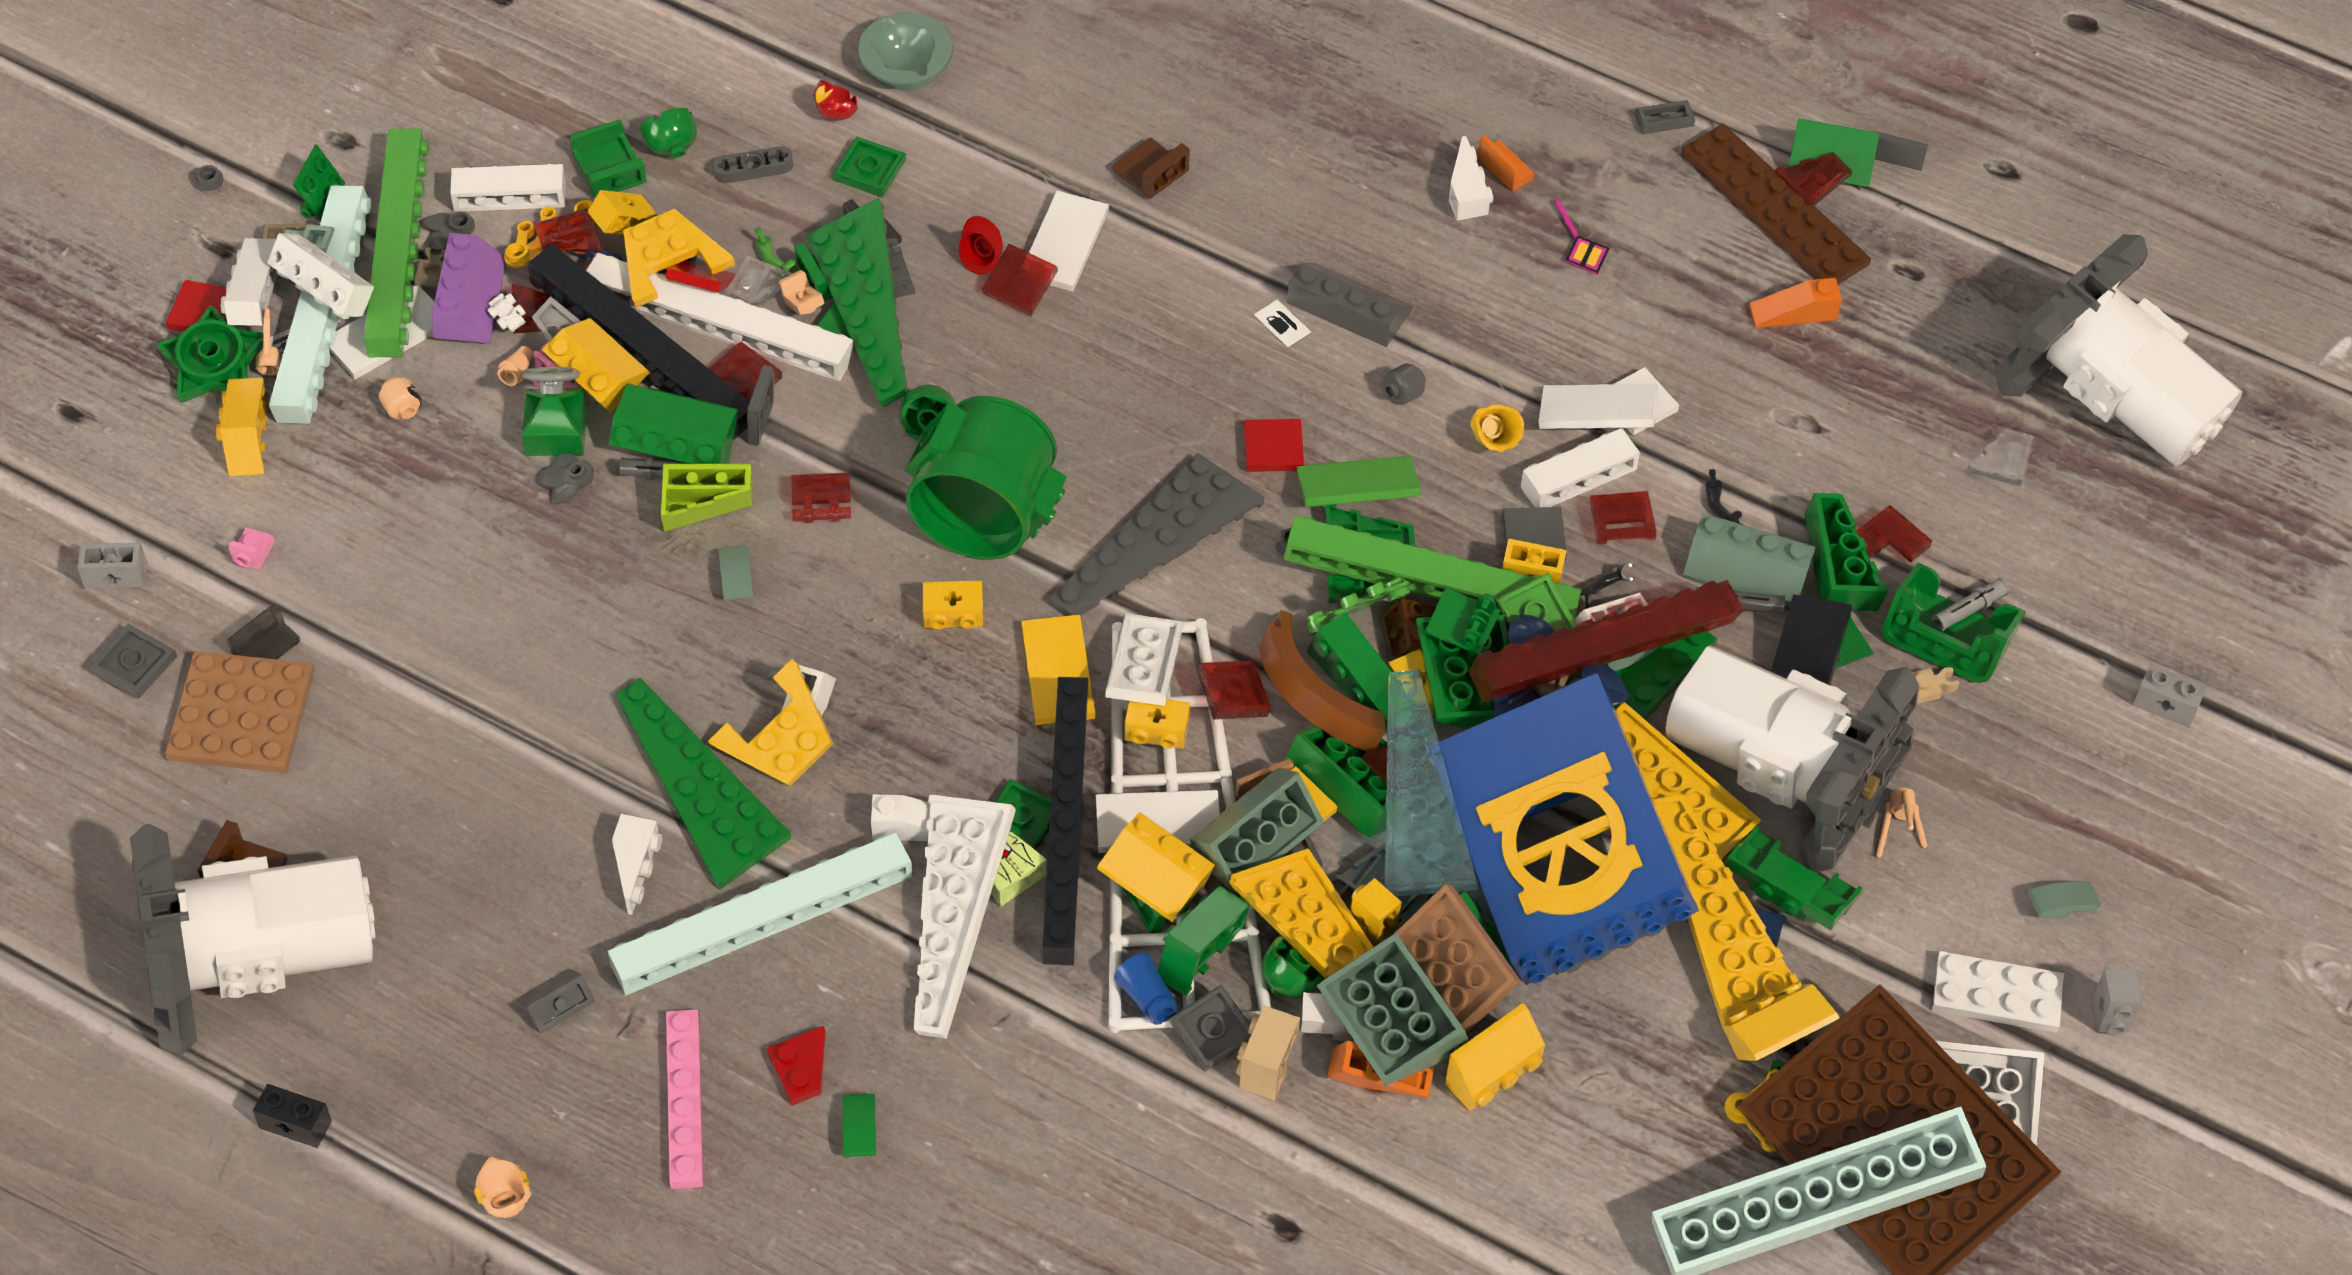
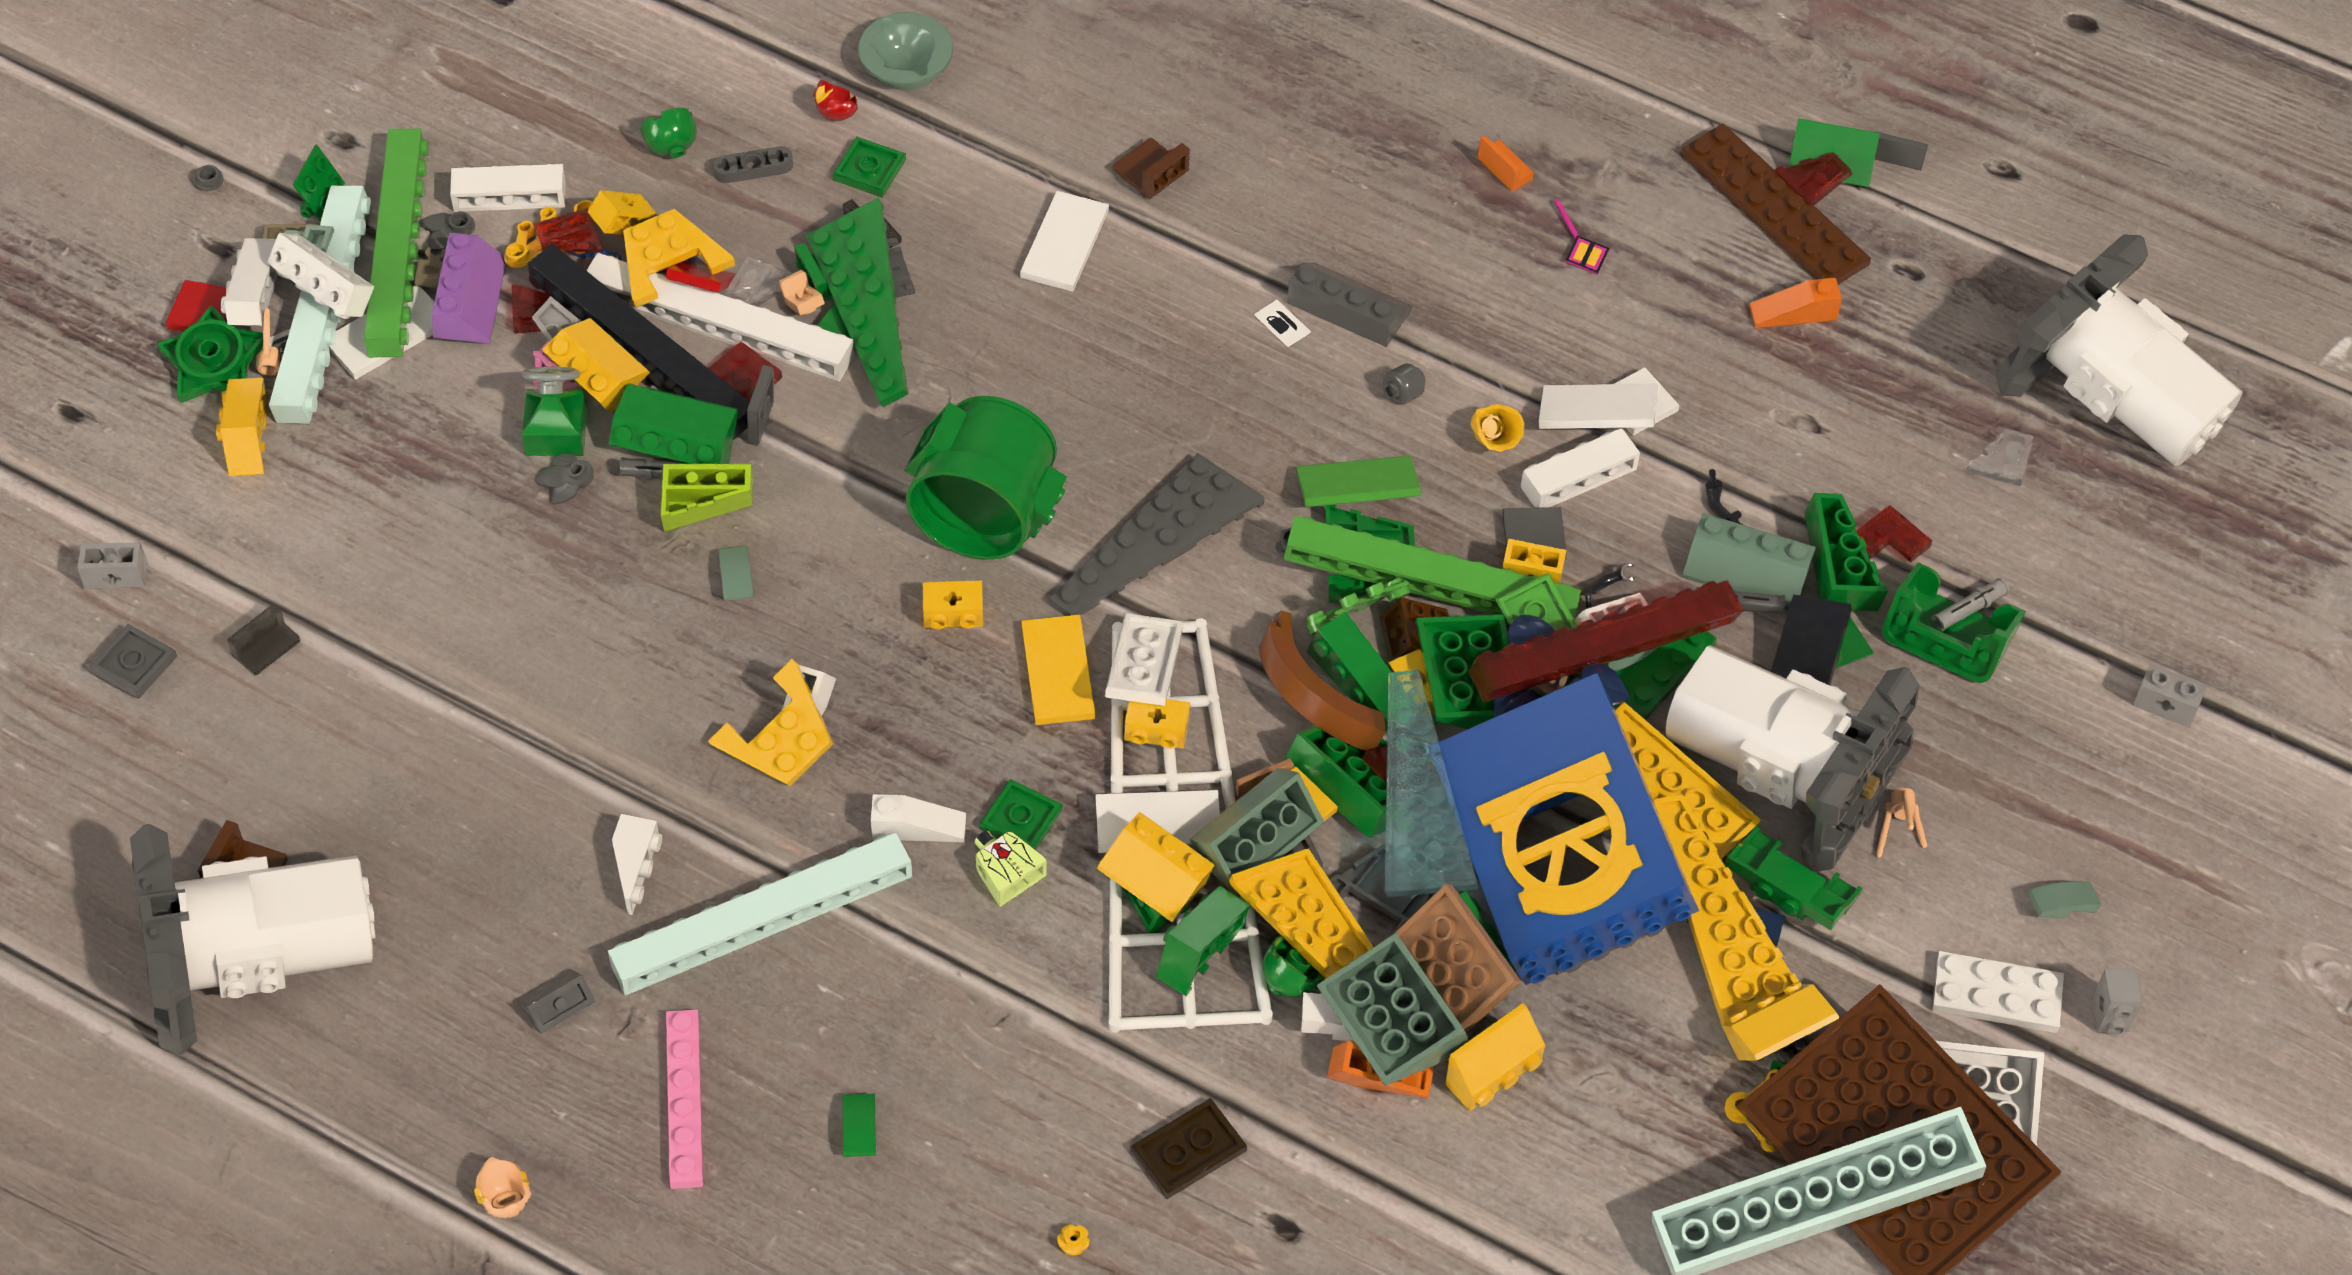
(240, 712): medium nougat plate -> none
(251, 548): bright pink bracket -> none
(292, 1115): black brick -> none
(400, 398): light nougat head -> none
(509, 316): white piece -> none
(512, 367): light nougat cone -> none
(607, 159): green panel -> none
(715, 806): green wing -> none
(764, 247): bright green piece -> none
(800, 1064): red wing -> none
(821, 489): clear red plate -> none
(921, 407): green cylinder -> none
(961, 868): white wing -> none
(980, 245): red piece -> none
(1019, 279): clear red plate -> none
(1065, 821): black brick -> none
(1073, 1247): none -> yellow plate
(1146, 987): blue plant -> none
(1188, 1148): none -> dark brown tile
(1212, 1027): dark grey tile -> none
(1233, 690): clear red plate -> none
(1266, 1054): tan brick -> none
(1273, 445): red tile -> none
(1375, 911): yellow brick -> none
(1464, 620): green hinge -> none
(1468, 189): white slope -> none
(1620, 509): clear red plate -> none
(1665, 120): dark grey tile -> none
(1932, 685): tan plate -> none

